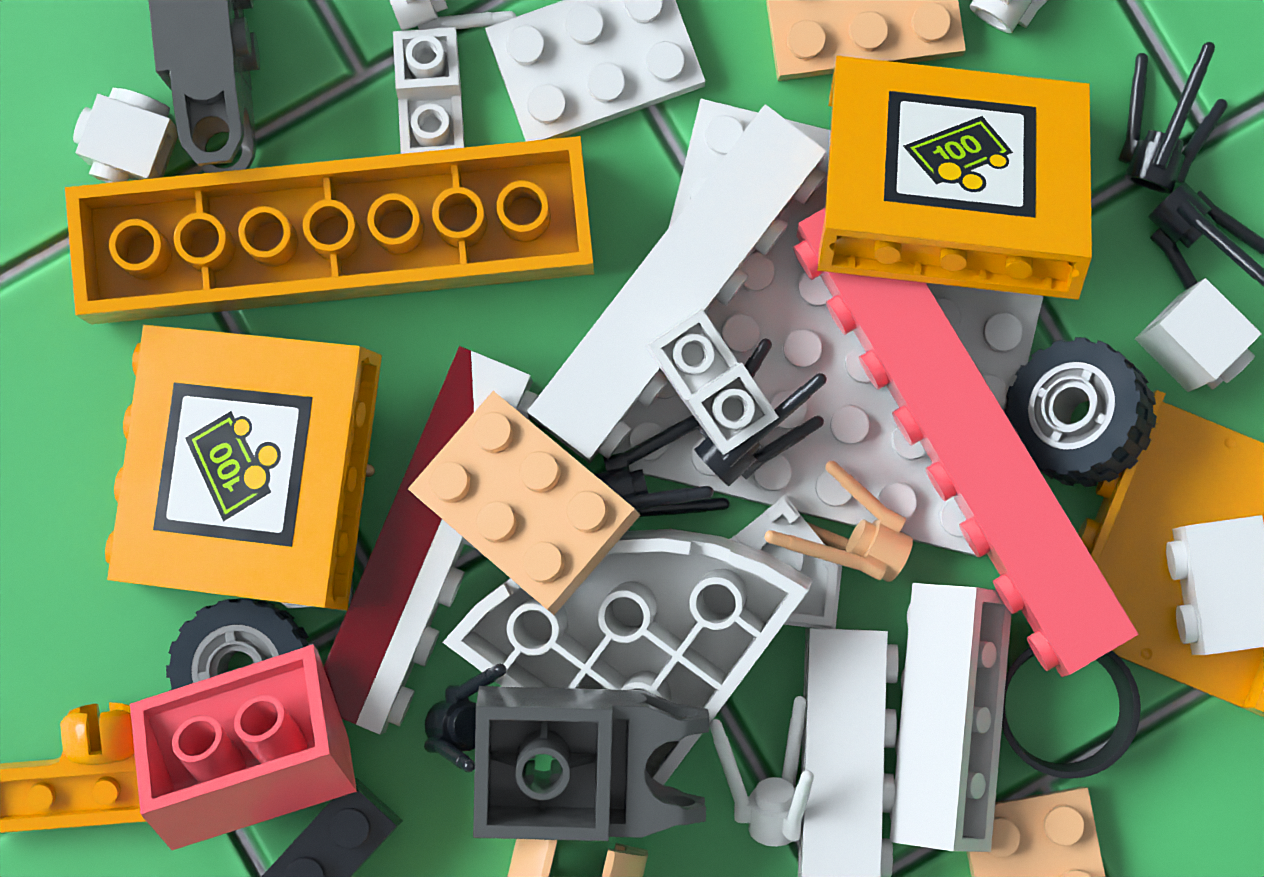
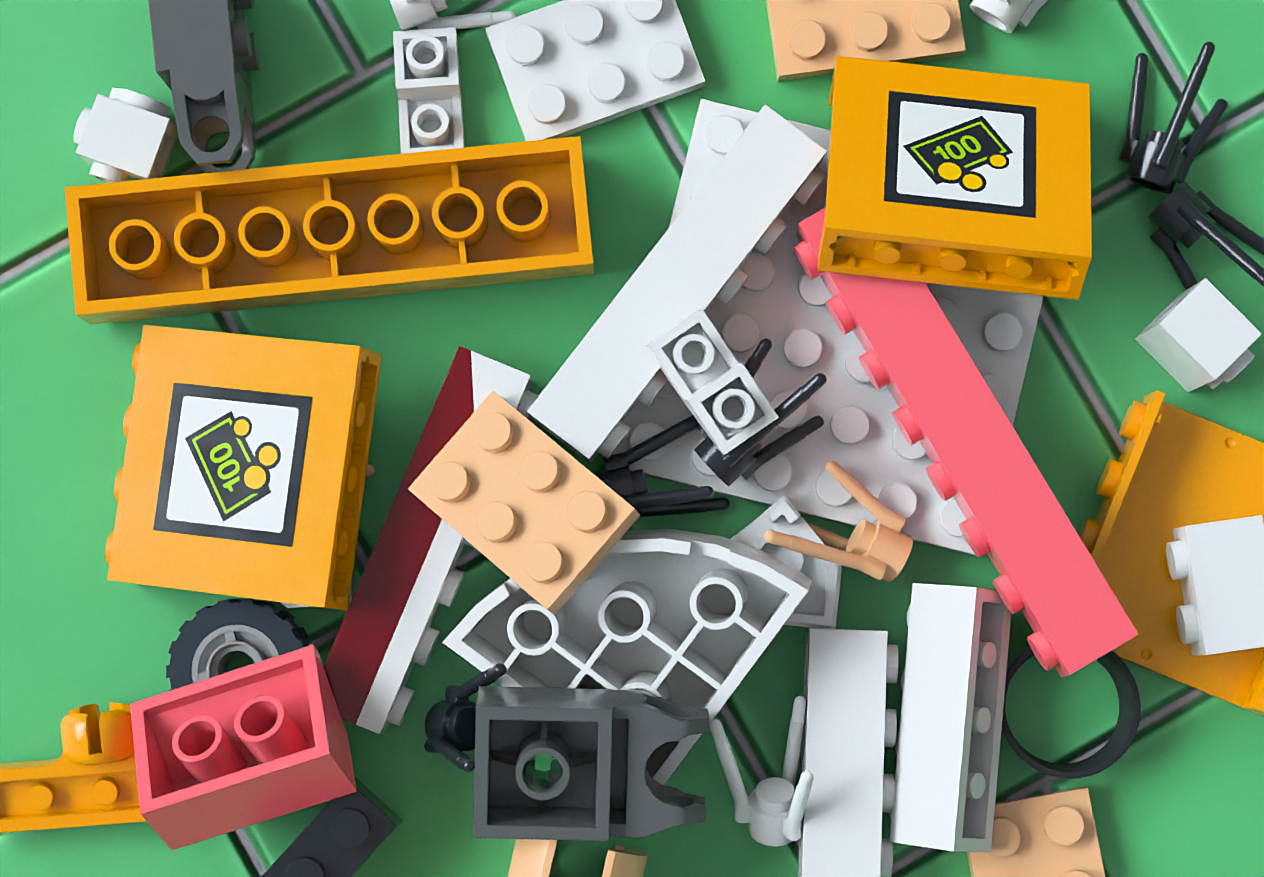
(1110, 432): black wheel -> none

